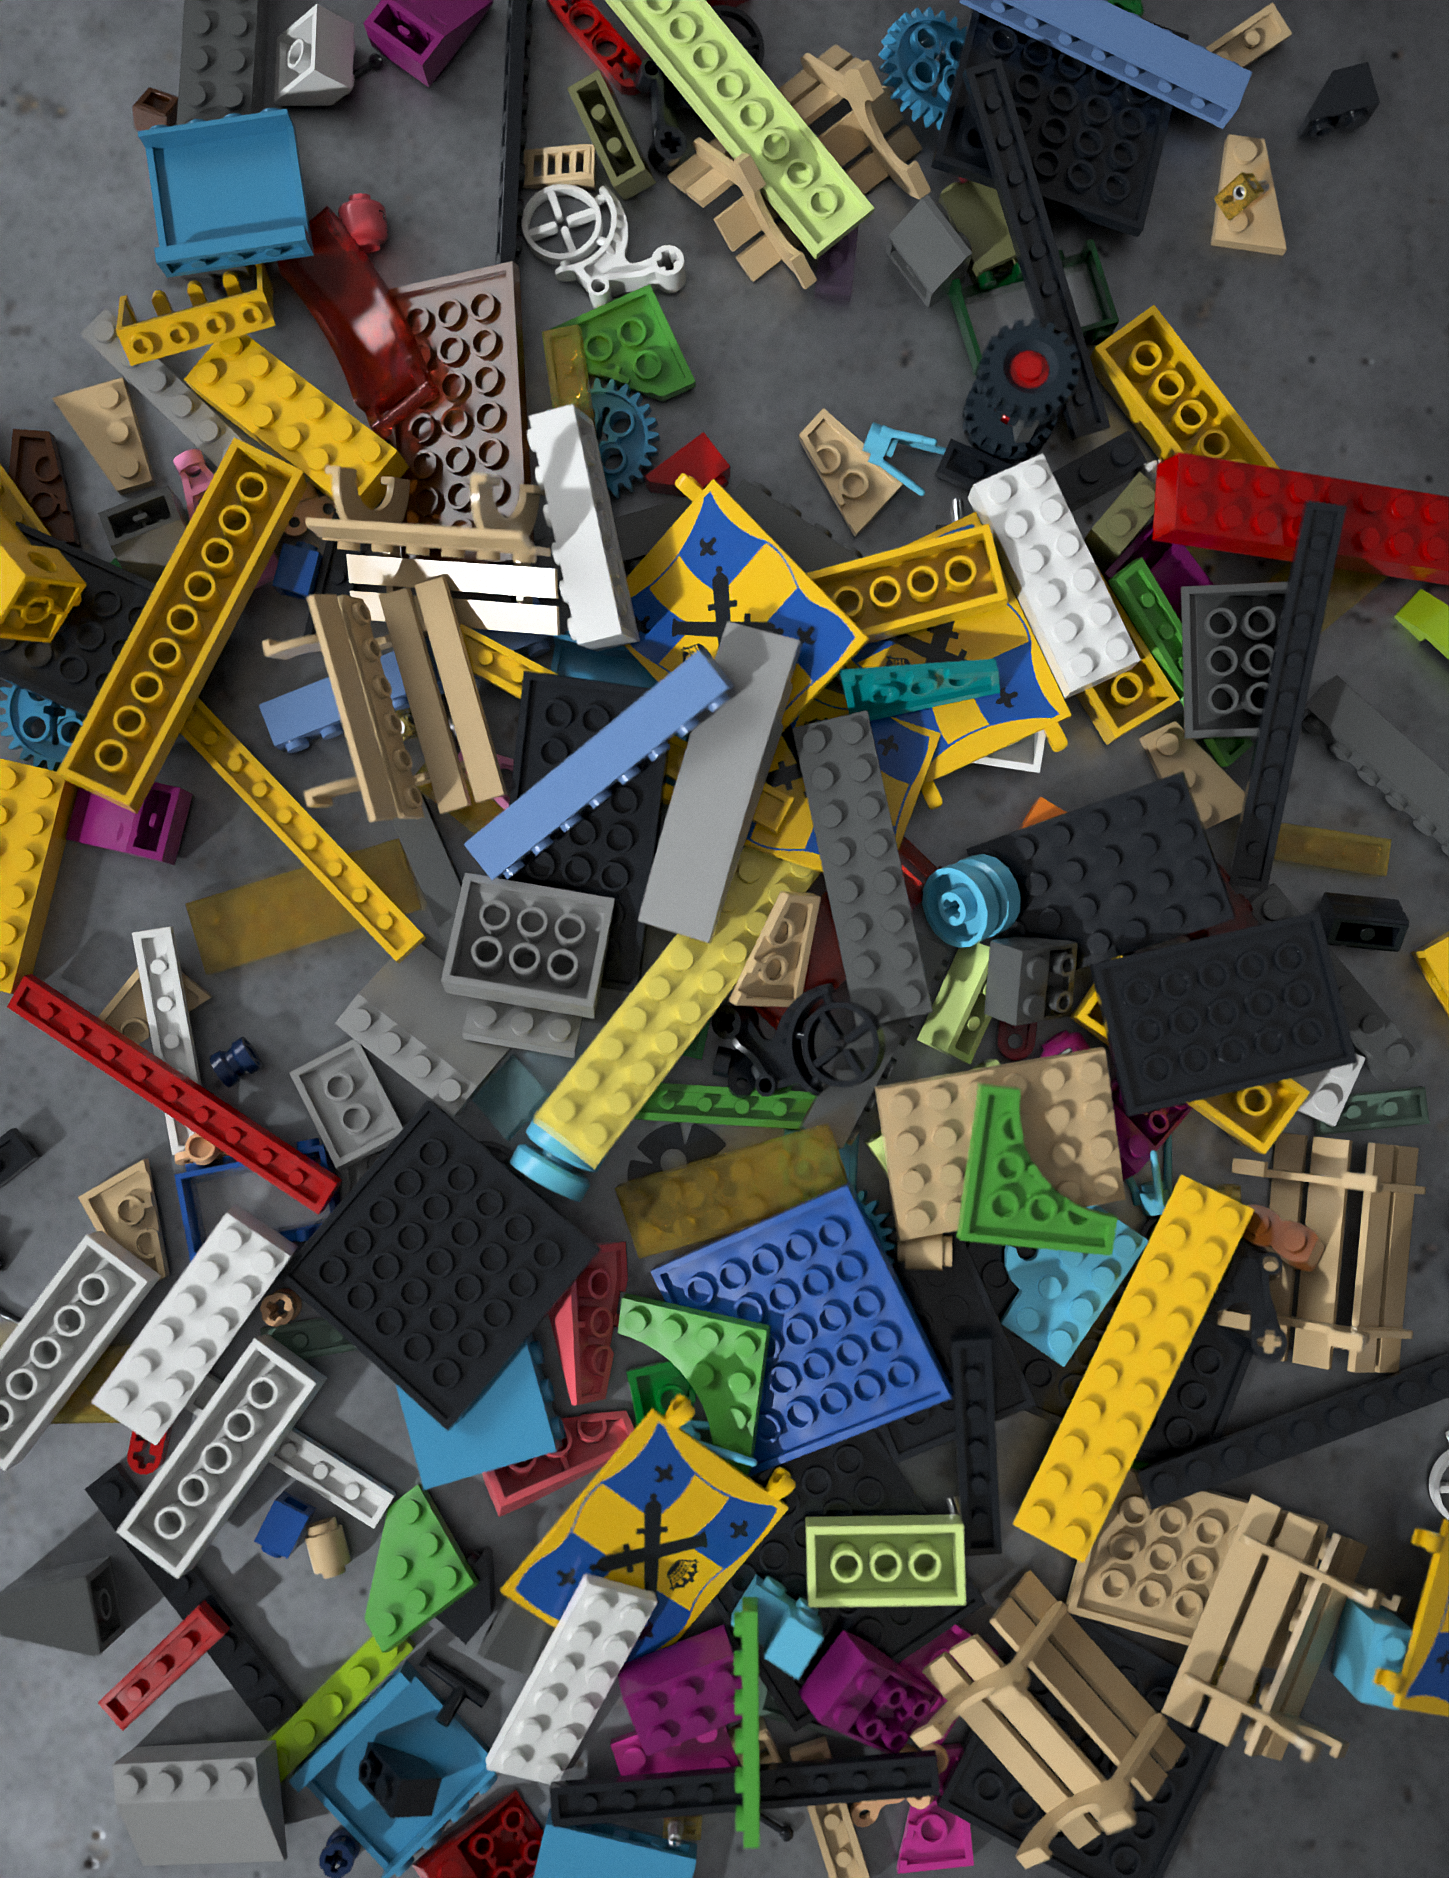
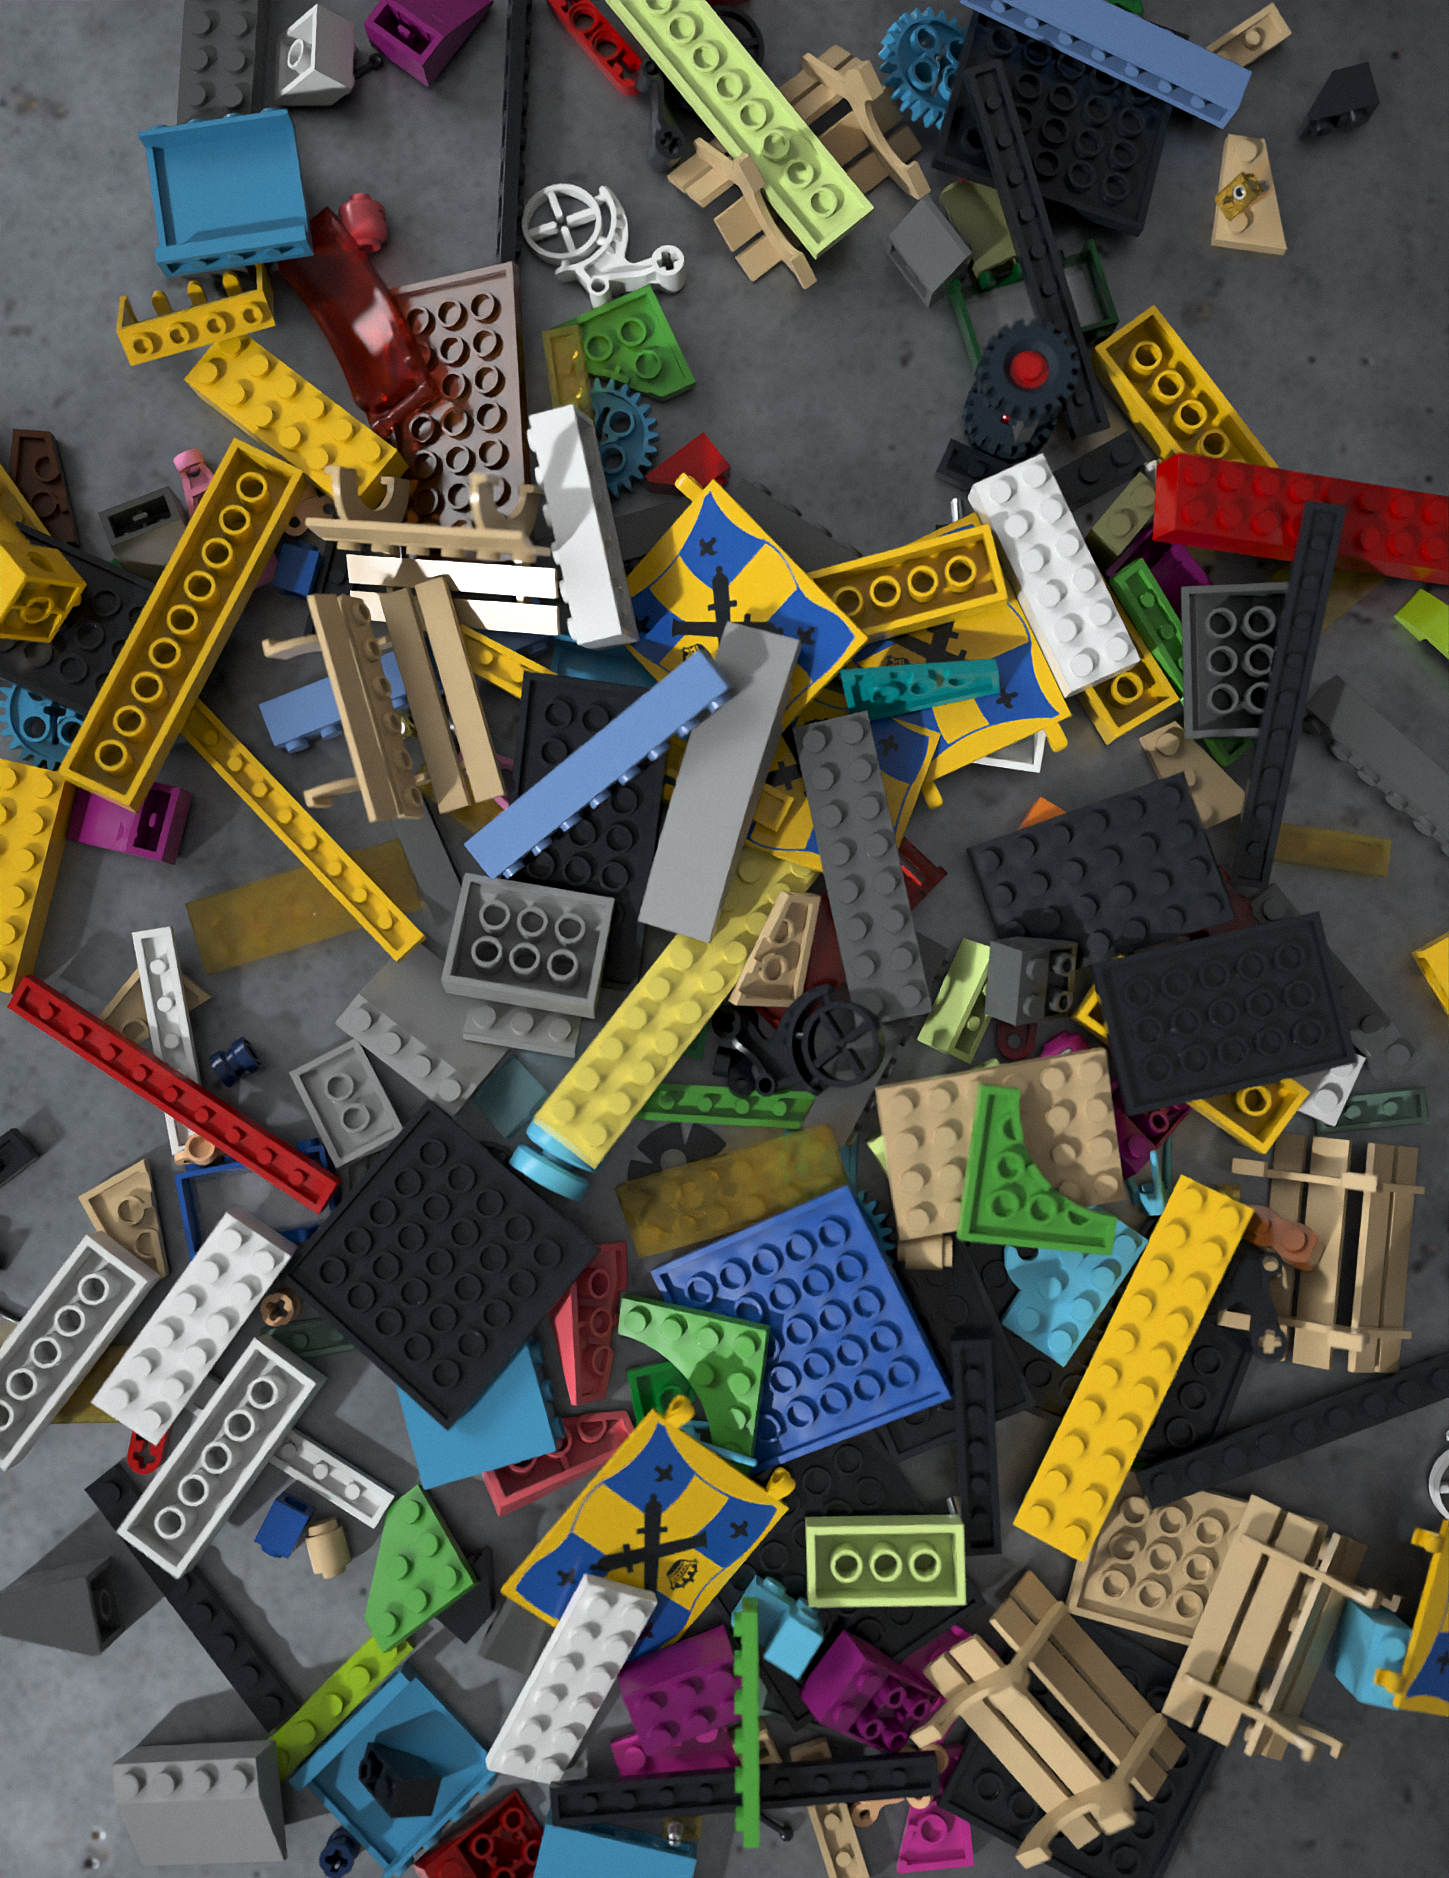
(111, 432): tan wing -> none
(154, 108): reddish brown slope -> none
(163, 390): light grey plate -> none
(163, 1665): red tile -> none
(461, 1687): black piece -> none
(570, 153): tan slope -> none
(611, 135): olive brick -> none
(837, 269): clear purple plate -> none
(852, 481): tan wing -> none
(882, 442): medium azure plant -> none
(971, 900): medium azure wheel -> none
(1363, 921): black brick -> none

